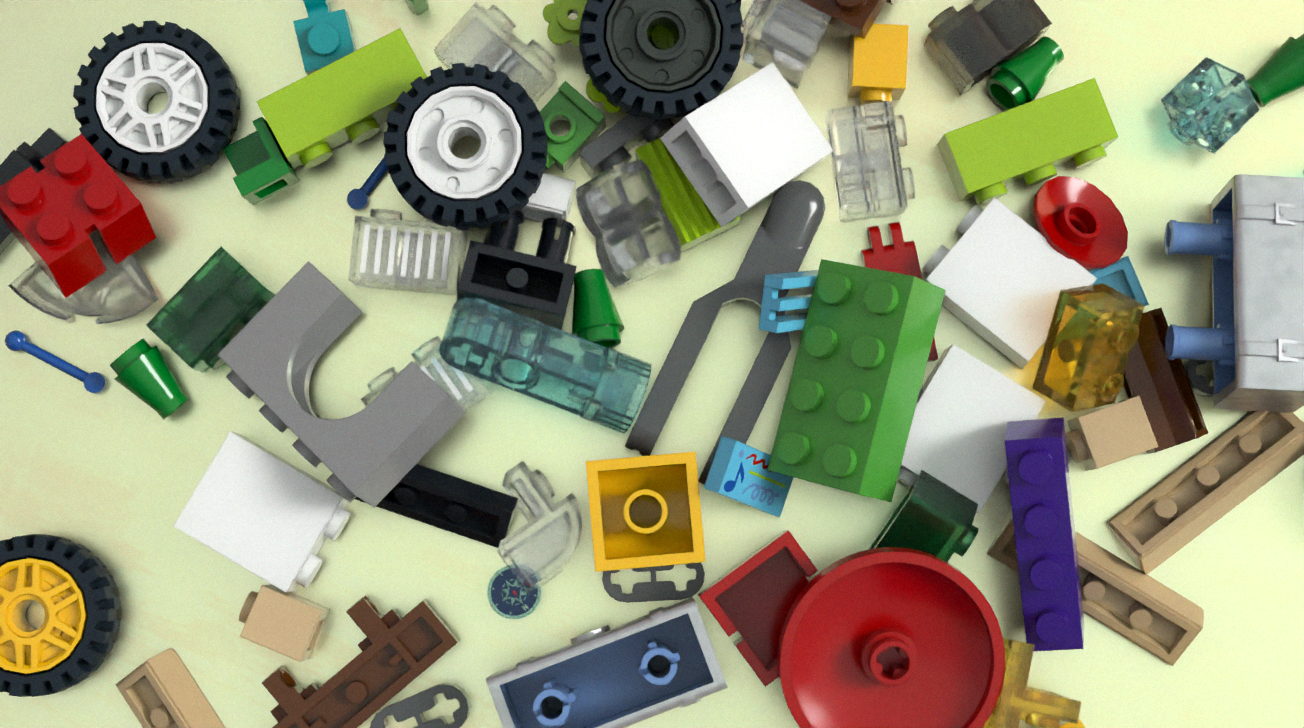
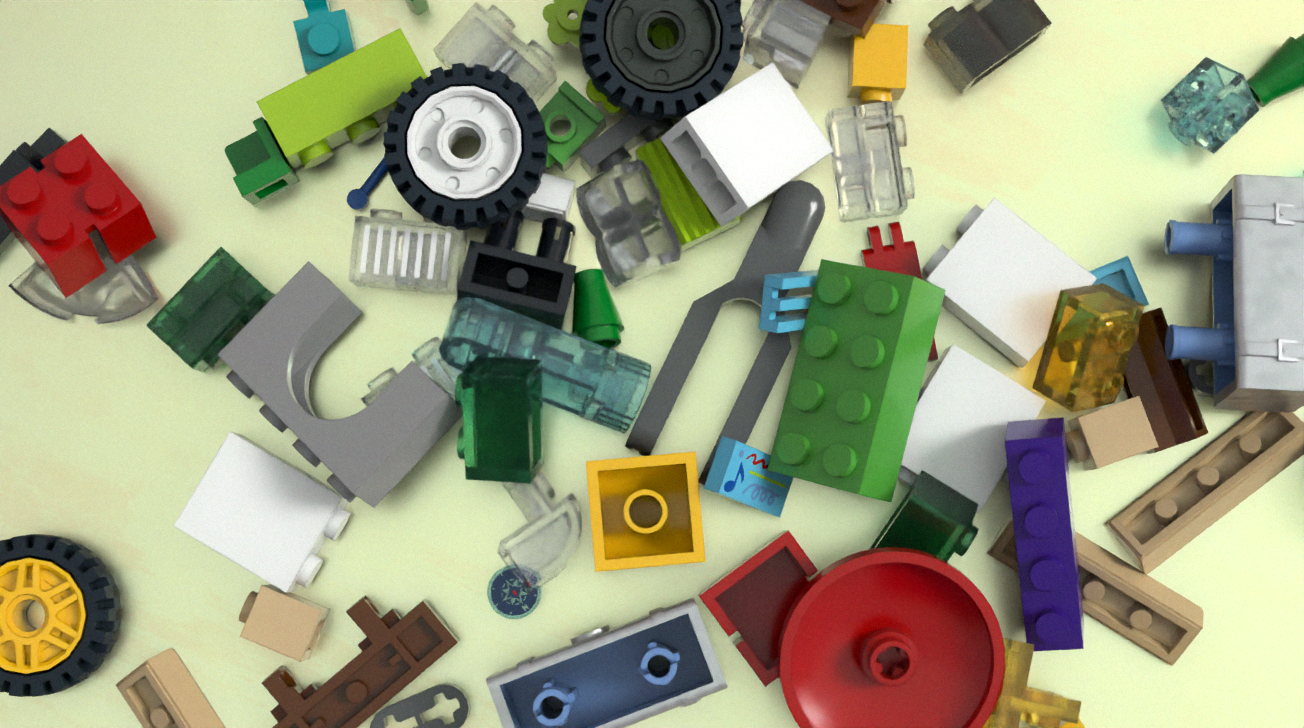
(93, 381): blue hinge -> none
(124, 79): wheel -> none
(149, 378): green cone -> none
(452, 505): black plate -> none
(501, 419): none -> clear green piece
(655, 589): dark grey beam -> none
(1024, 74): green cone -> none
(1028, 142): lime brick -> none
(1080, 222): red dish -> none

